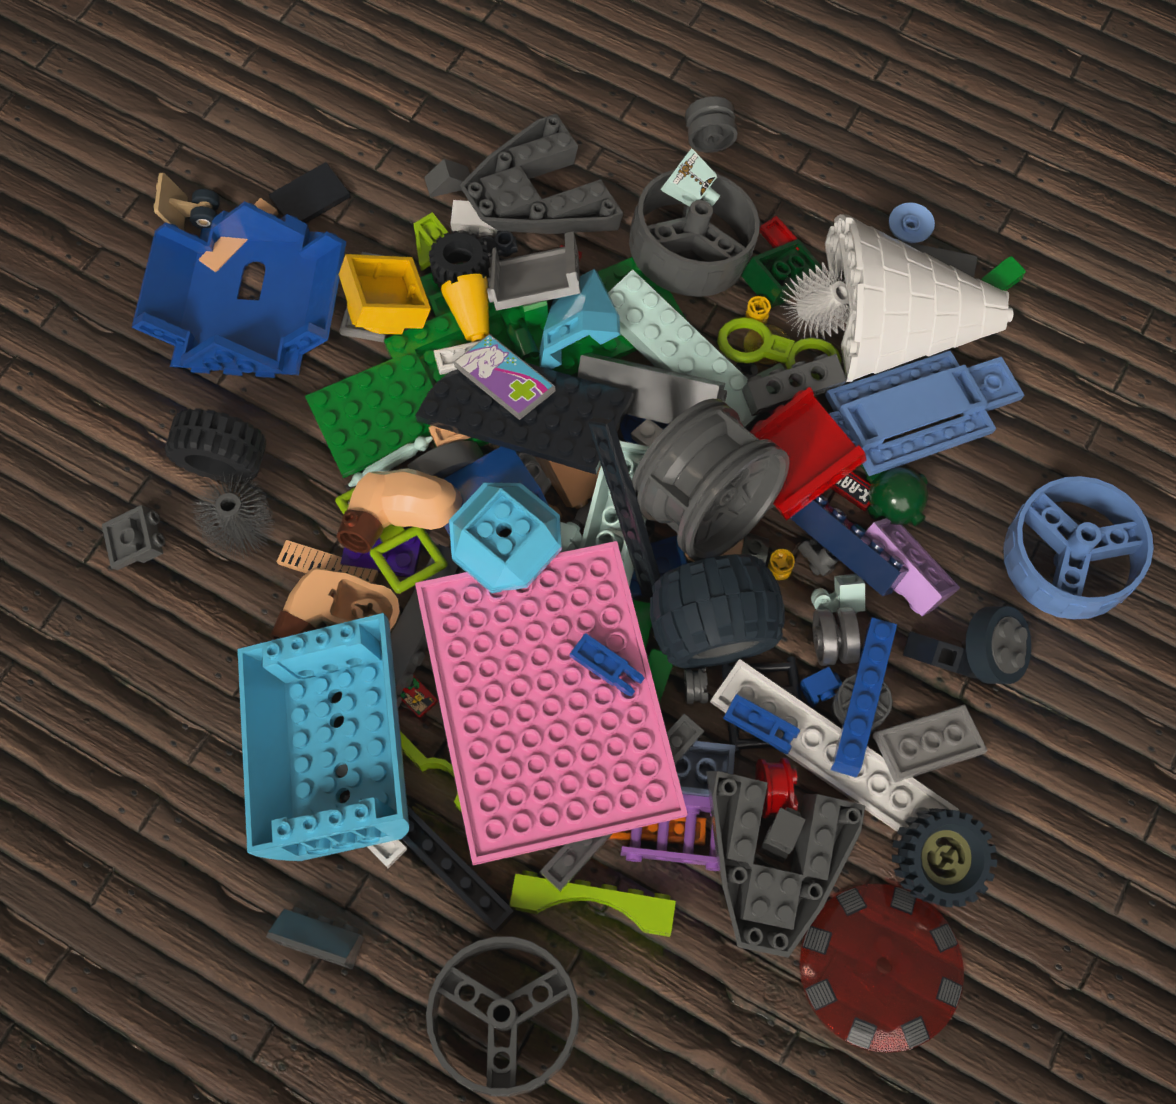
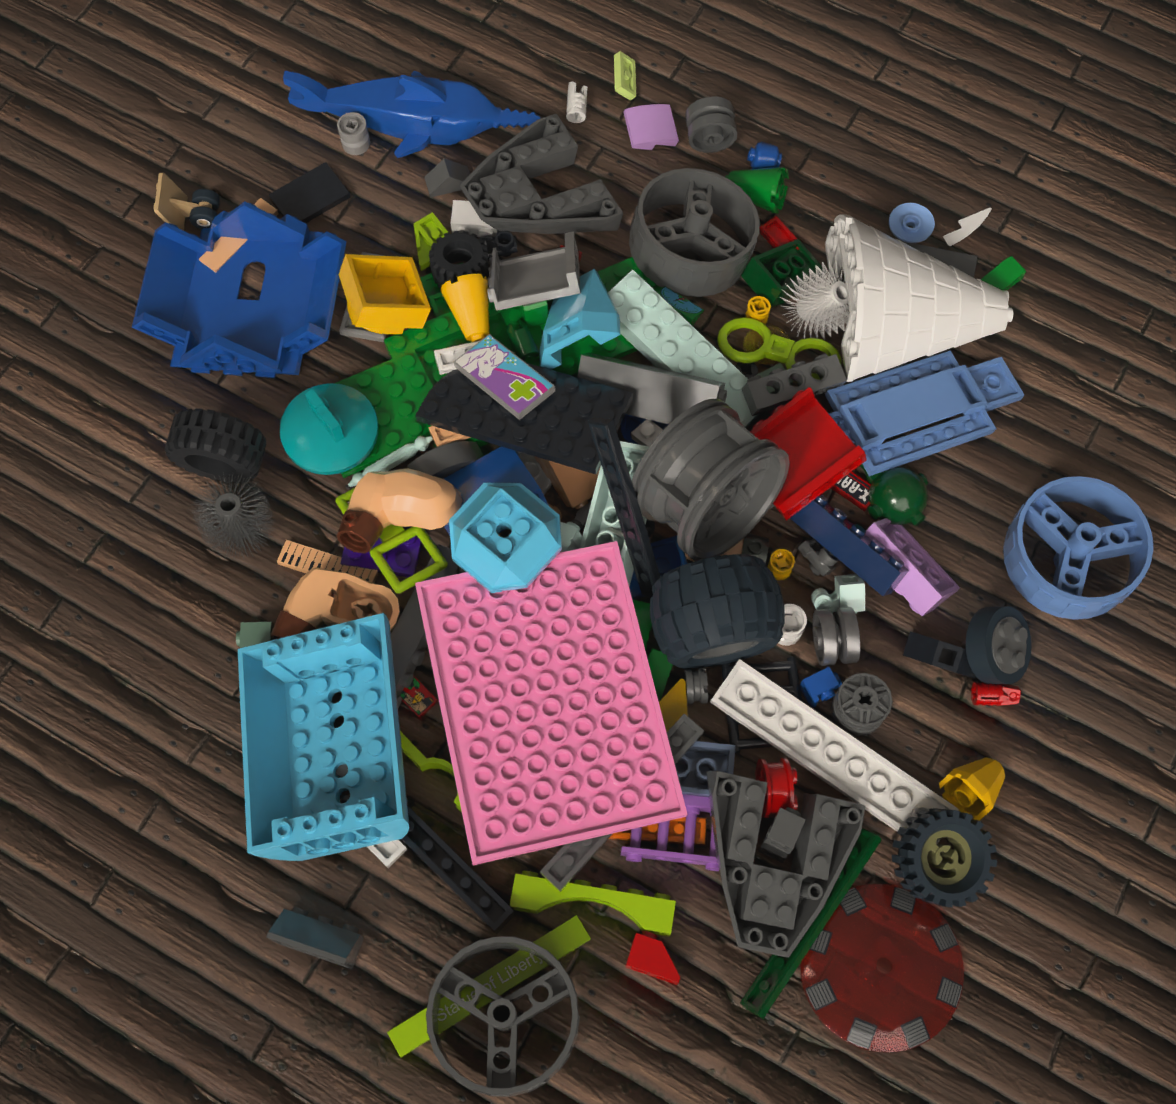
(133, 537): dark grey plate -> none
(254, 633): none -> sand green brick
(329, 429): none -> teal bracket
(353, 133): none -> light grey wheel
(409, 108): none -> blue animal
(498, 979): none -> lime tile
(576, 103): none -> white hinge
(605, 663): blue hinge -> none
(625, 75): none -> yellowish green plate
(651, 126): none -> lavender slope
(651, 958): none -> red slope
(674, 704): none -> yellow slope
(684, 307): none -> slope
(692, 181): light aqua torso -> none
(761, 723): blue plate -> none
(763, 186): none -> green cone
(764, 156): none -> blue head
(780, 969): none -> dark green tile
(794, 624): none -> white wheel
(864, 697): blue arch -> none
(929, 743): light grey tile -> none
(967, 225): none -> white sticker
(974, 786): none -> yellow cone
(994, 694): none -> red hinge

